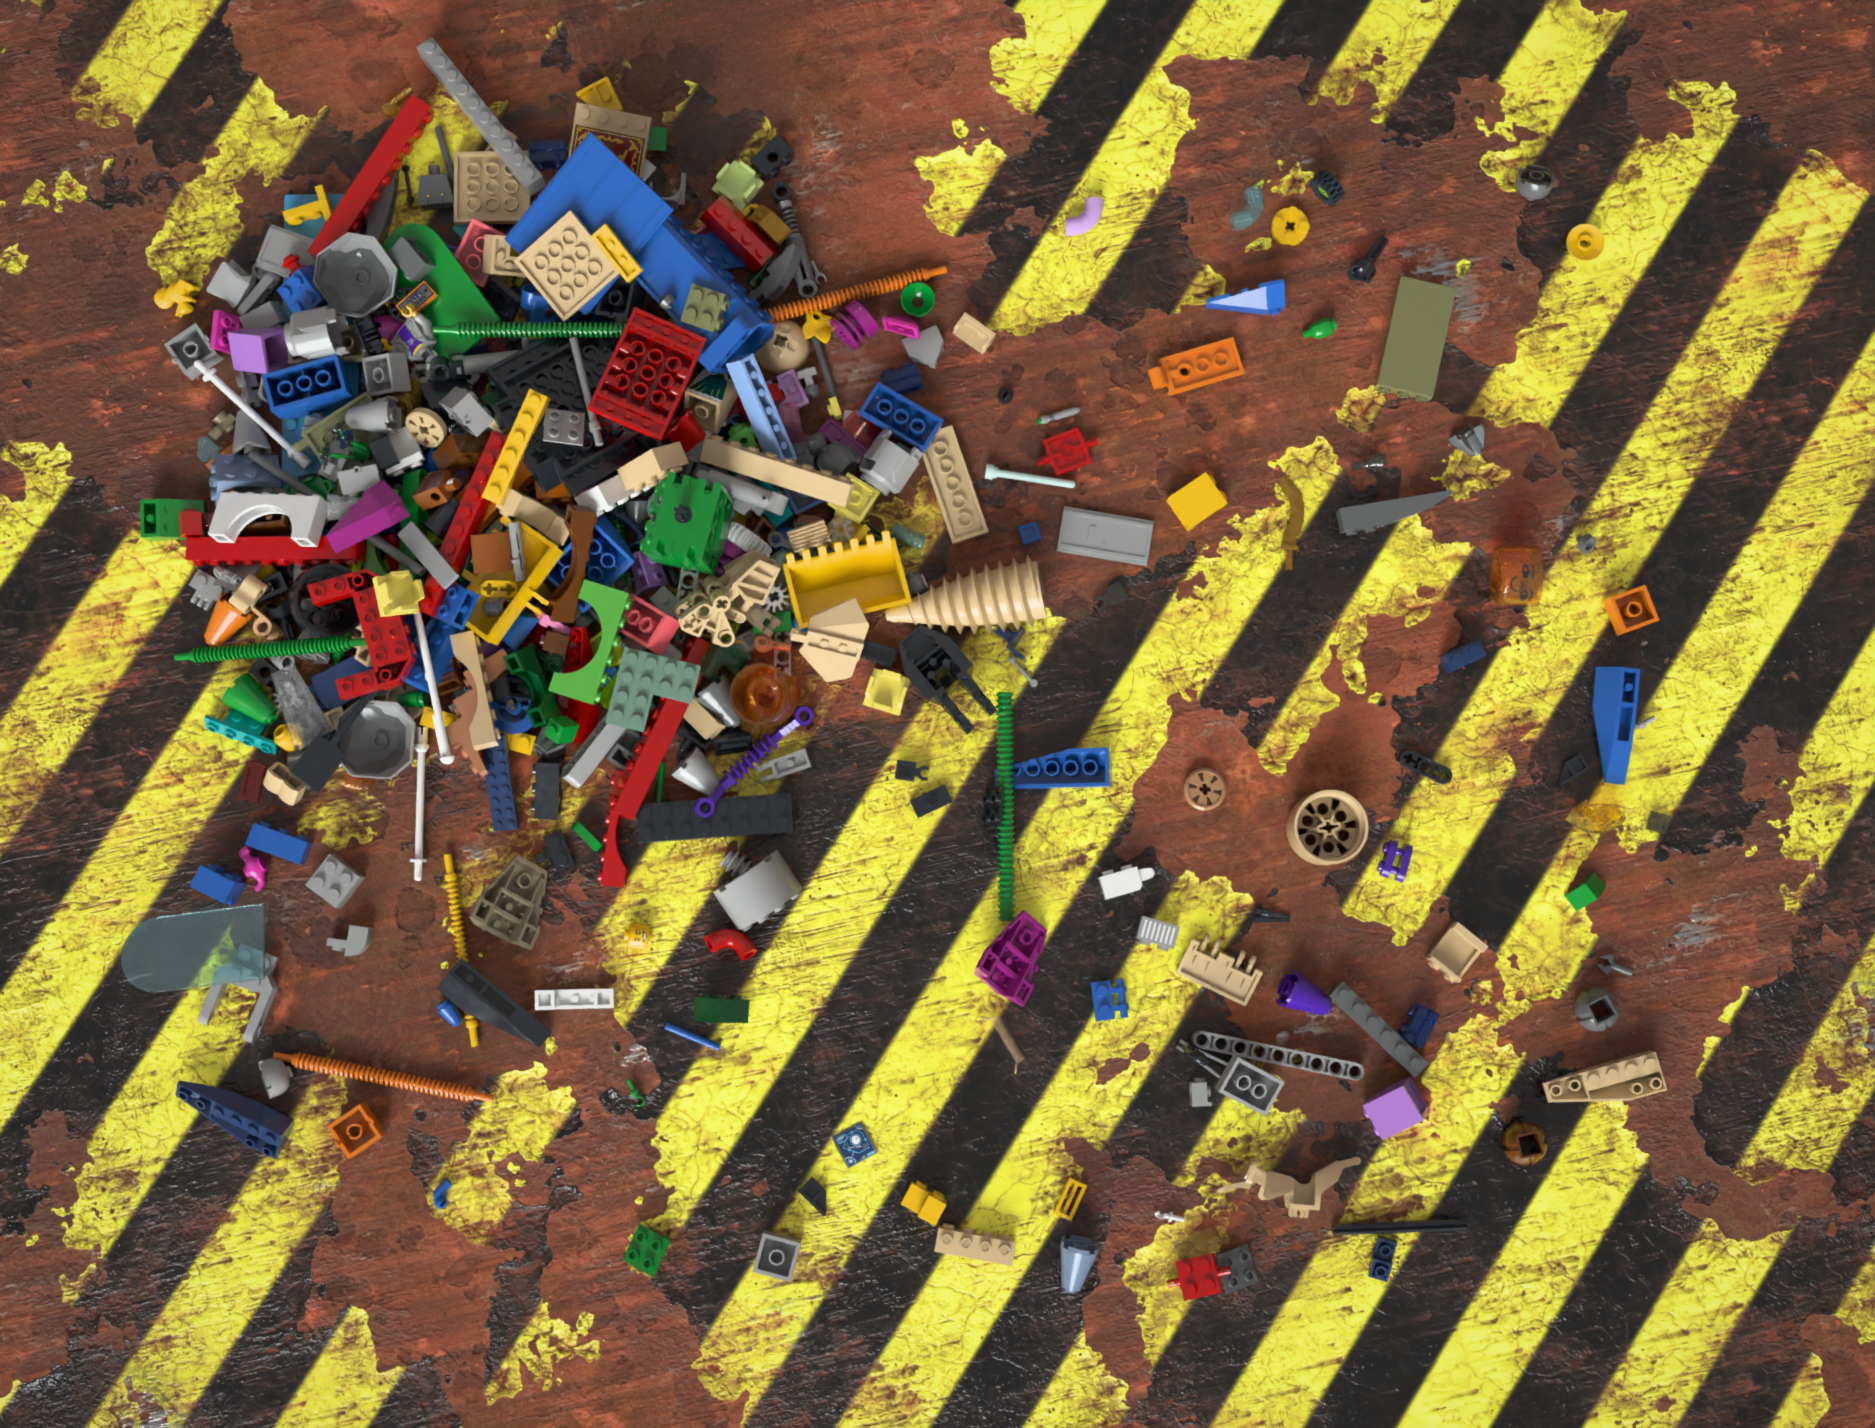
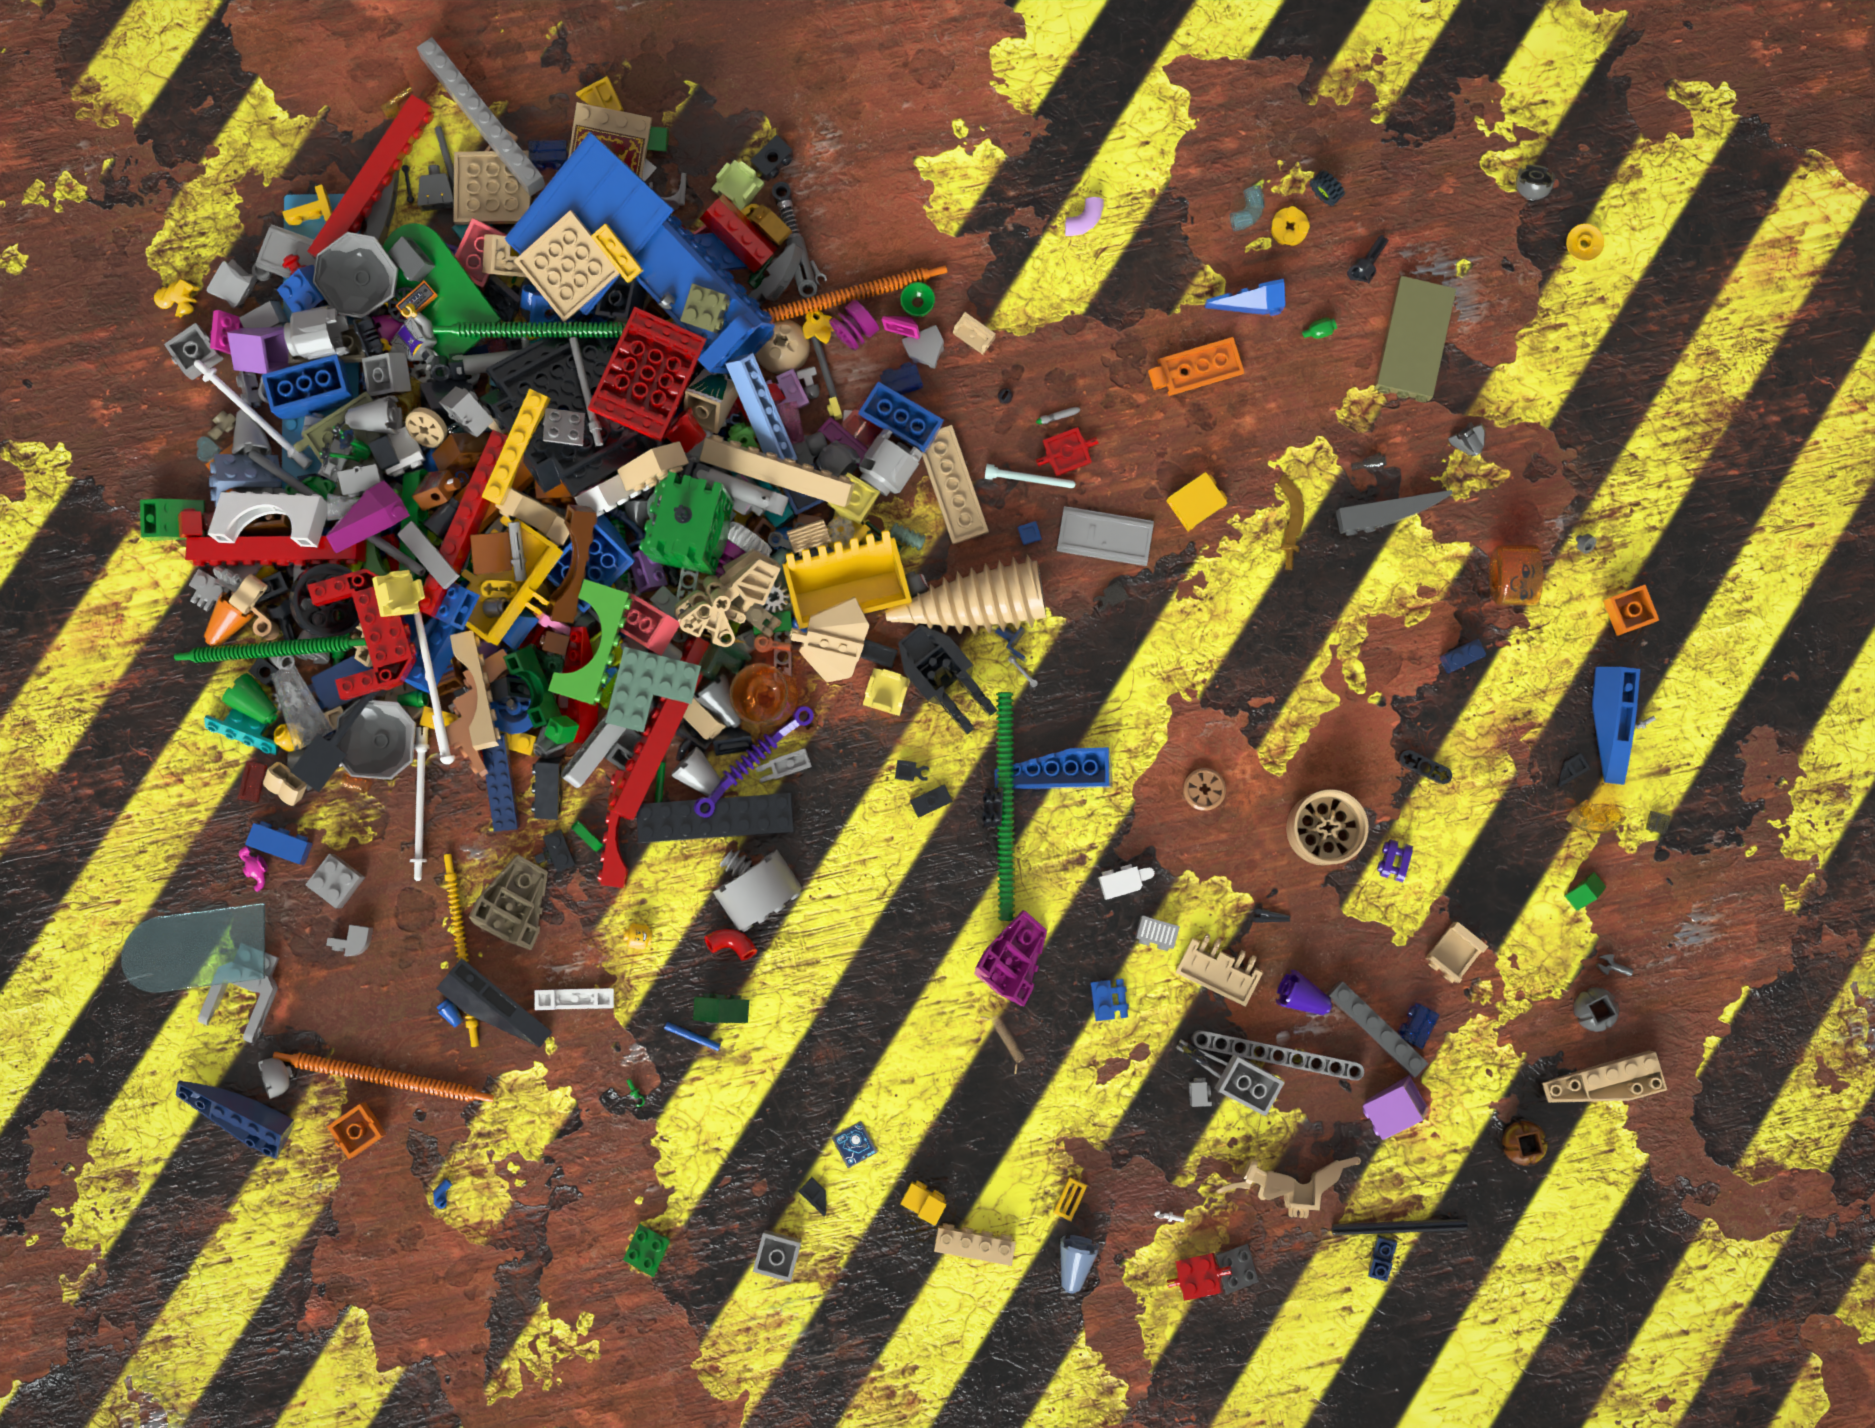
(218, 884): blue brick -> none
(259, 293): light grey beam -> none

